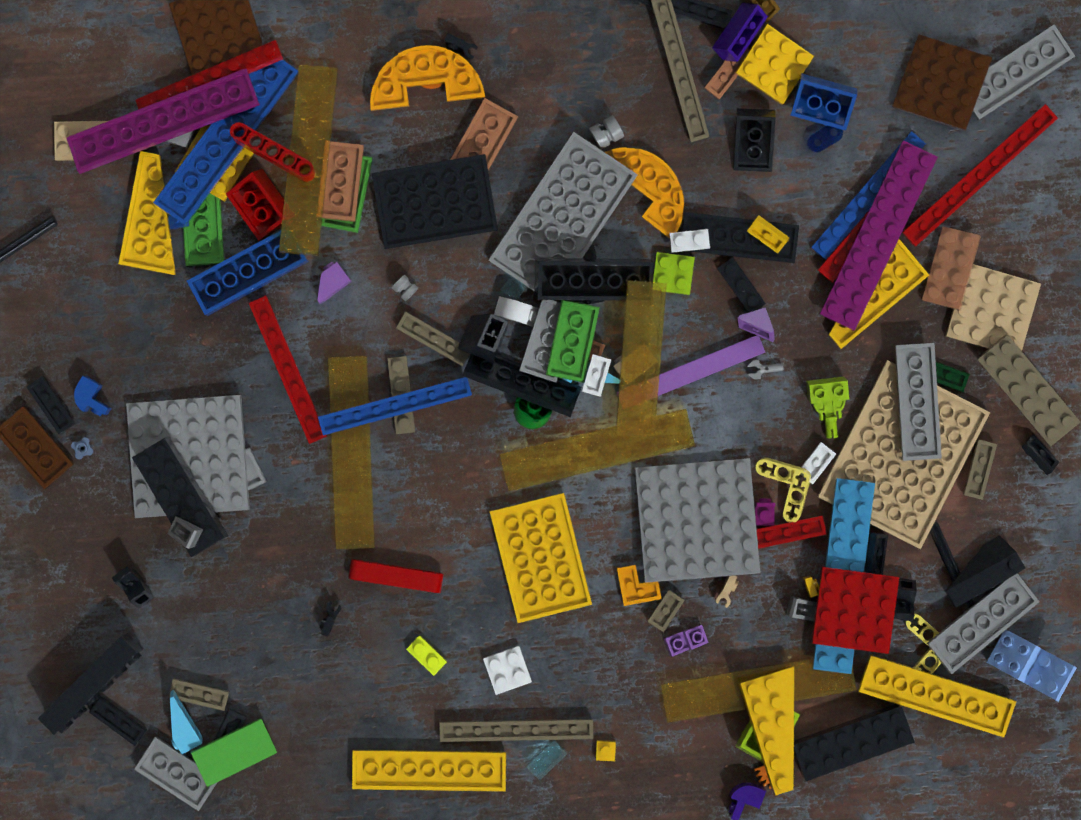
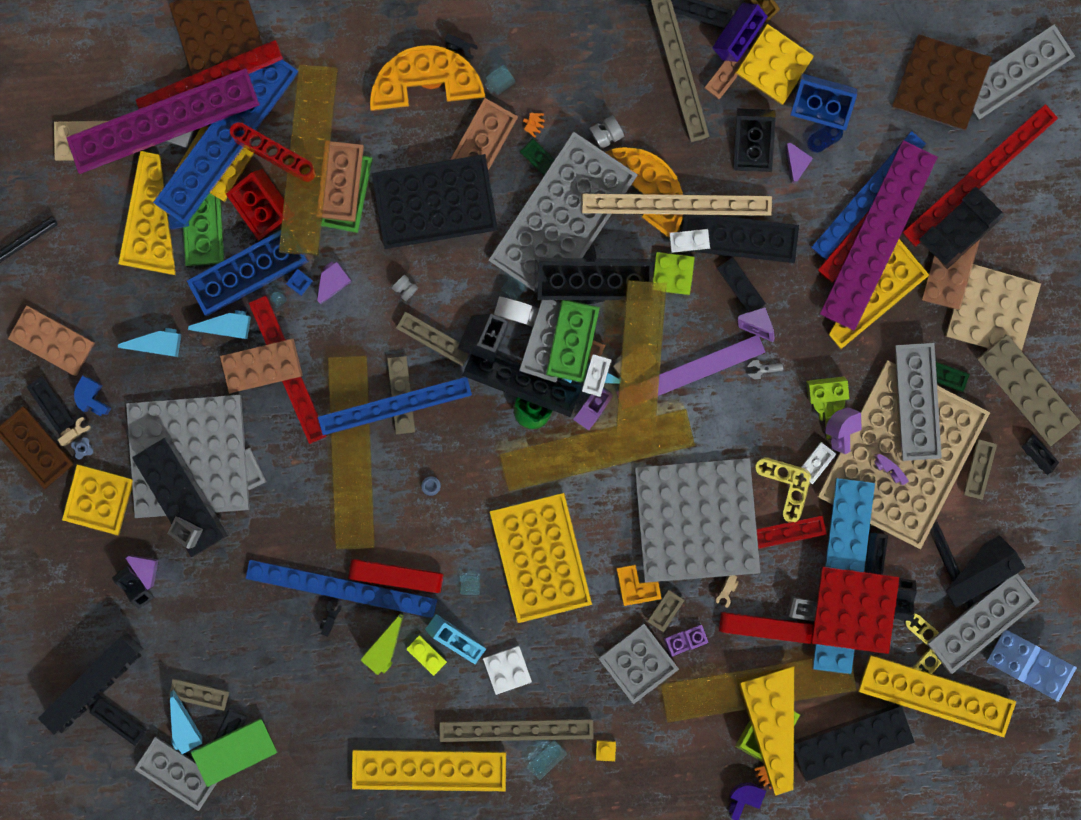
(51, 340): none -> nougat plate
(69, 435): none -> tan plate
(98, 499): none -> yellow plate
(144, 568): none -> medium lavender slope
(158, 342): none -> medium azure slope
(229, 325): none -> medium azure slope
(261, 366): none -> nougat plate
(278, 299): none -> clear light blue hinge
(299, 282): none -> blue plate
(341, 588): none -> blue plate
(381, 652): none -> lime slope
(431, 486): none -> sand blue plate
(455, 639): none -> medium azure slope
(470, 585): none -> clear light blue tile
(499, 80): none -> clear light blue brick
(532, 123): none -> orange piece
(537, 156): none -> dark green tile
(592, 409): none -> medium lavender slope
(638, 663): none -> light grey plate
(676, 204): none -> tan plate
(764, 512): magenta bracket -> none
(766, 627): none -> red beam
(768, 234): yellow plate -> none
(797, 161): none -> medium lavender slope
(811, 586): yellow plate -> none
(841, 426): none -> medium lavender brick
(886, 465): none -> medium lavender slope
(962, 228): none -> black piece

